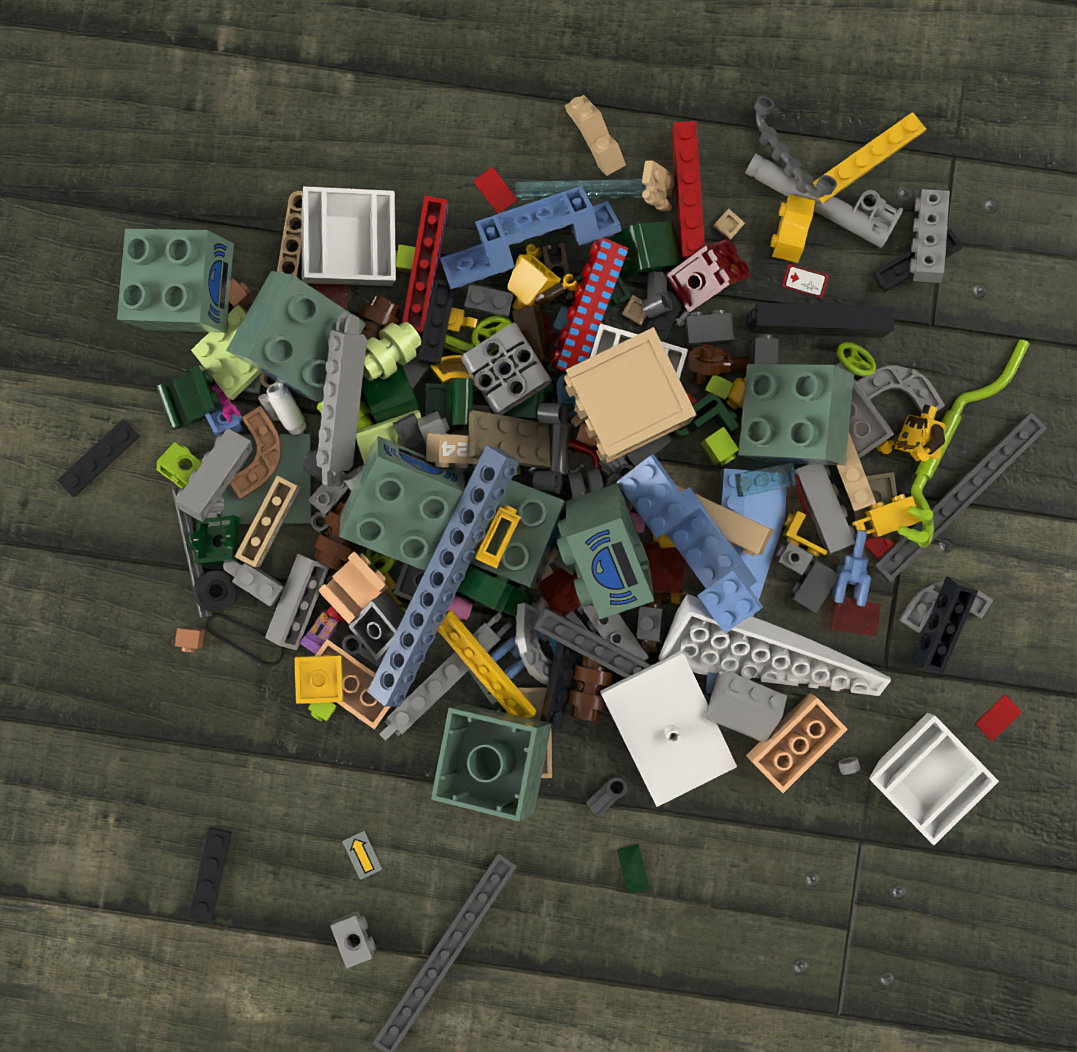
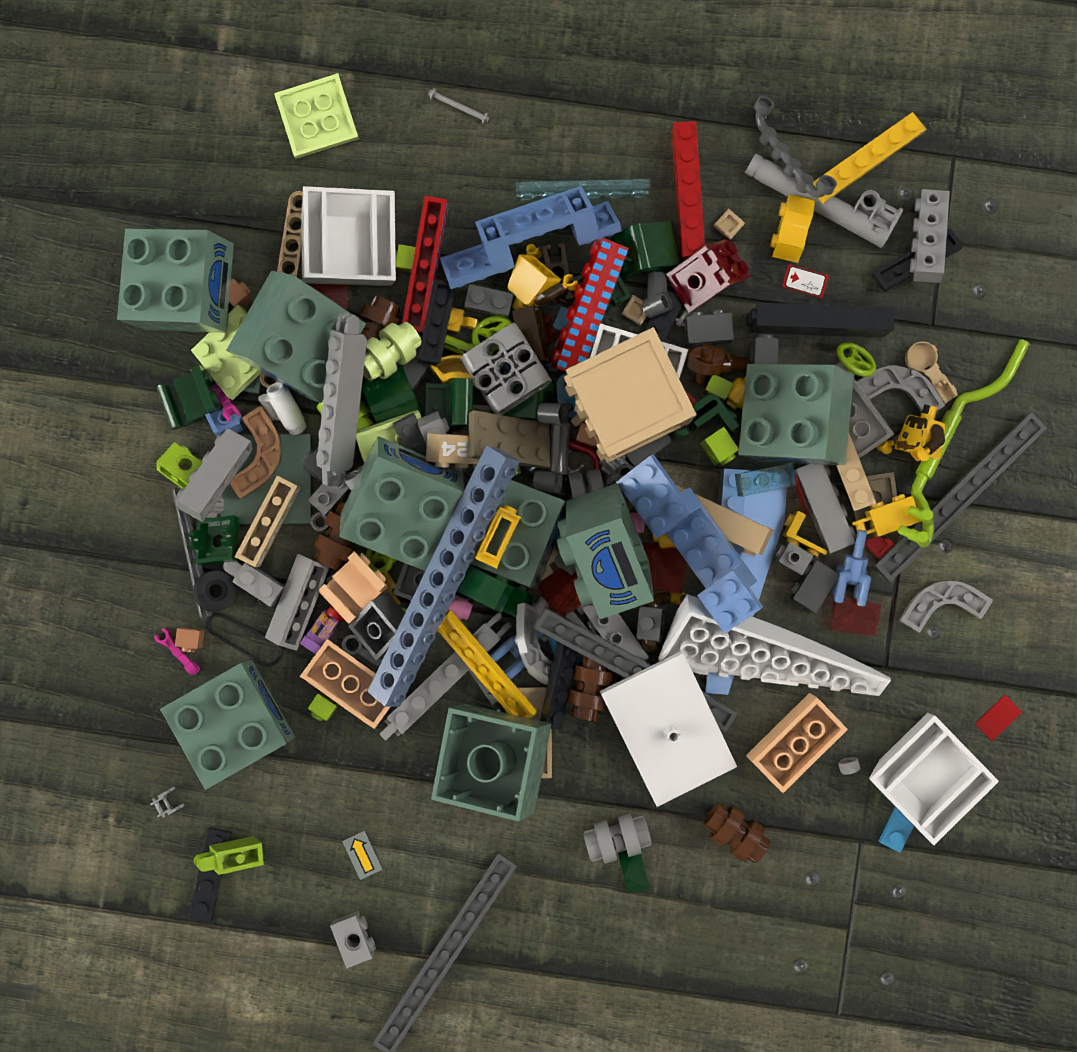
(98, 458): black plate -> none
(163, 797): none -> light grey piece
(189, 665): none -> dark pink piece
(227, 723): none -> sand green brick
(231, 856): none -> lime brick
(316, 116): none -> yellowish green plate
(318, 679): yellow plate -> none
(433, 94): none -> light grey axle
(495, 190): red sticker -> none
(593, 128): tan arch -> none
(606, 796): dark grey piece -> none
(634, 834): none -> light grey piece
(658, 184): tan plate -> none
(745, 706): light grey slope -> none
(745, 838): none -> reddish brown piece
(896, 831): none -> dark azure plate
(920, 357): none -> tan piece
(945, 624): black brick -> none

